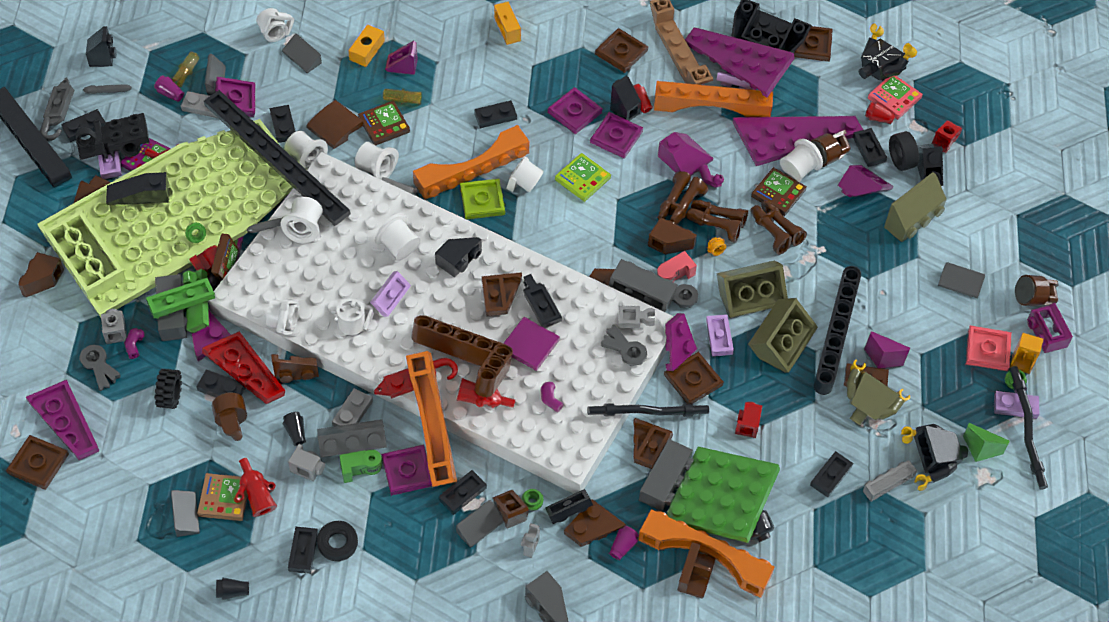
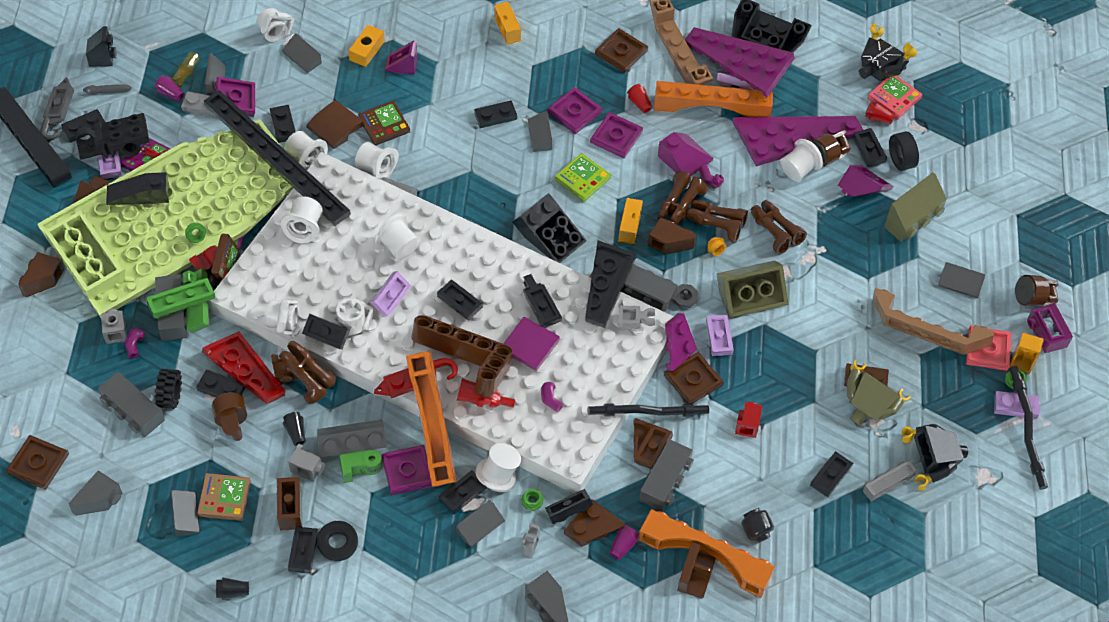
(63, 415): magenta wing -> none
(94, 358): dark grey piece -> none
(96, 495): none -> dark grey slope
(130, 404): none -> dark grey brick
(208, 335): magenta wing -> none
(256, 489): red piece -> none
(264, 225): dark grey piece -> none
(289, 503): none -> reddish brown brick
(315, 388): none -> reddish brown piece
(325, 331): none -> black plate
(353, 408): light grey plate -> none
(402, 96): clear yellow axle -> none
(440, 177): orange arch -> none
(457, 254): black slope -> none
(459, 299): none -> black plate
(482, 199): lime tile -> none
(499, 468): none -> white piece
(500, 292): reddish brown wing -> none
(511, 507): reddish brown slope -> none
(524, 175): white piece -> none
(540, 132): none -> dark grey slope
(549, 229): none -> black slope
(607, 281): none -> black wing
(625, 99): black slope -> none
(630, 221): none -> light orange piece
(631, 352): dark grey piece -> none
(677, 267): coral leg -> none
(723, 493): bright green plate -> none
(779, 190): reddish brown tile -> none
(783, 334): olive slope -> none
(816, 45): reddish brown tile -> none
(837, 337): black beam -> none
(885, 351): magenta slope -> none
(930, 161): black slope -> none
(946, 135): red leg -> none
(979, 338): none -> medium nougat slope
(984, 443): bright green slope -> none

